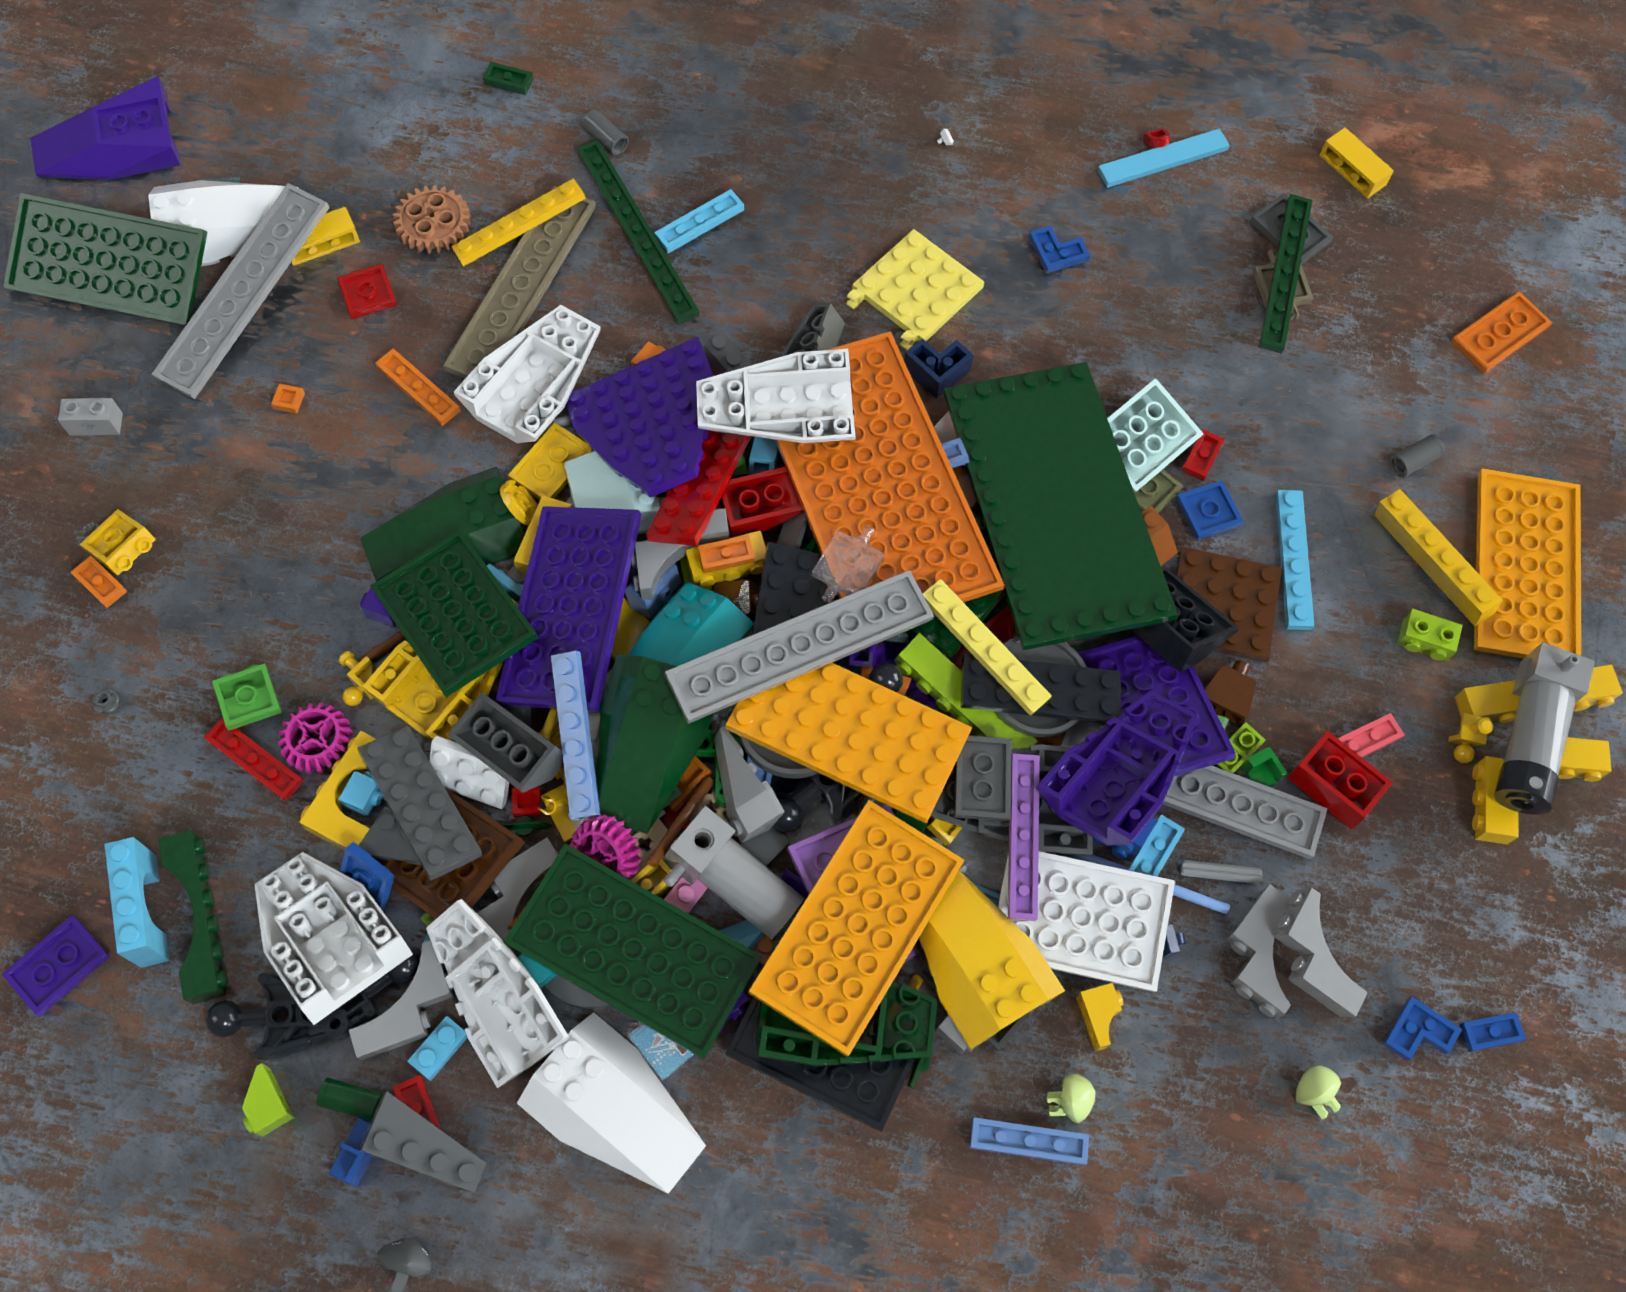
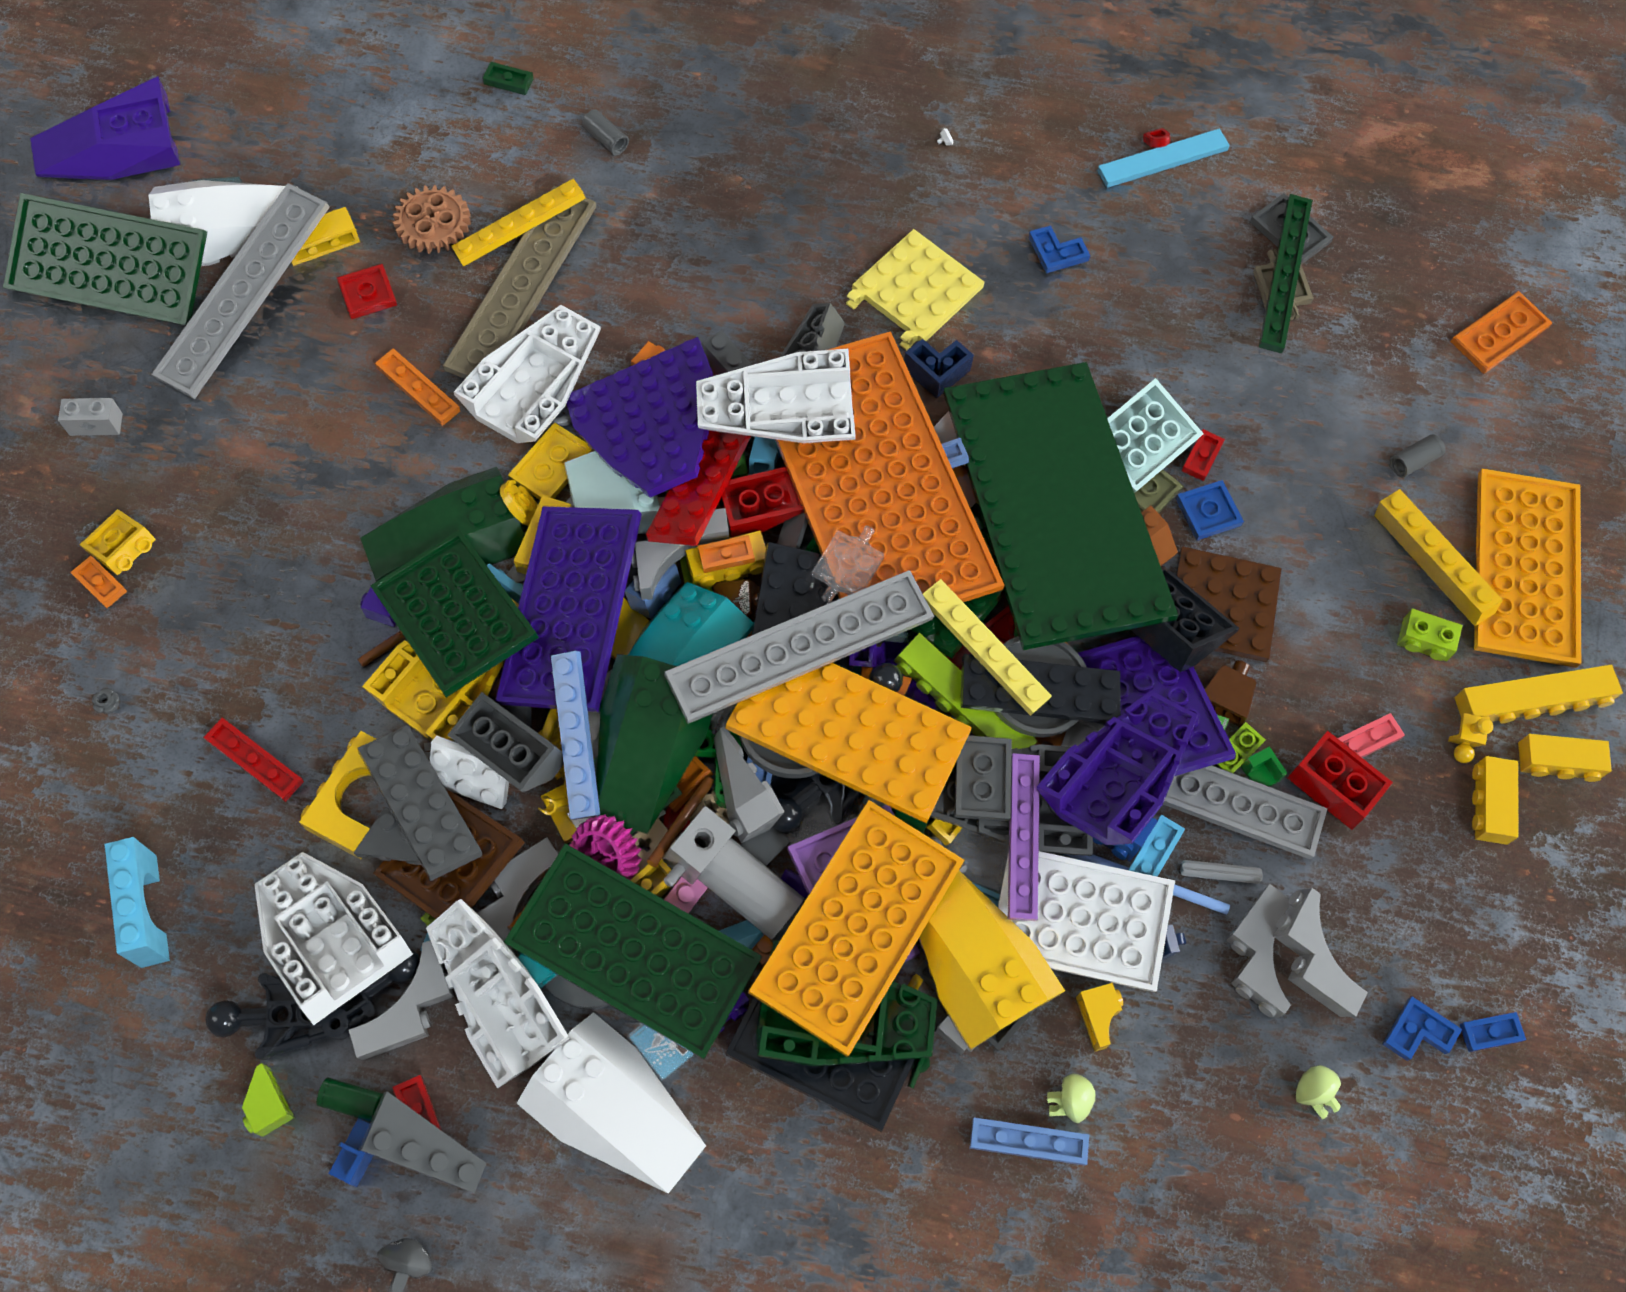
(56, 965): dark purple plate -> none
(202, 971): dark green arch -> none
(246, 696): bright green plate -> none
(288, 398): orange plate -> none
(302, 754): dark pink gear -> none
(358, 675): yellow piece -> none
(361, 794): medium azure brick -> none
(366, 870): blue plate -> none
(438, 1048): medium azure plate -> none
(525, 825): dark green piece -> none
(526, 802): red plate -> none
(638, 232): dark green plate -> none
(699, 221): medium azure plate -> none
(1294, 560): medium azure plate -> none
(1356, 162): yellow brick -> none
(1548, 688): light grey piece -> none

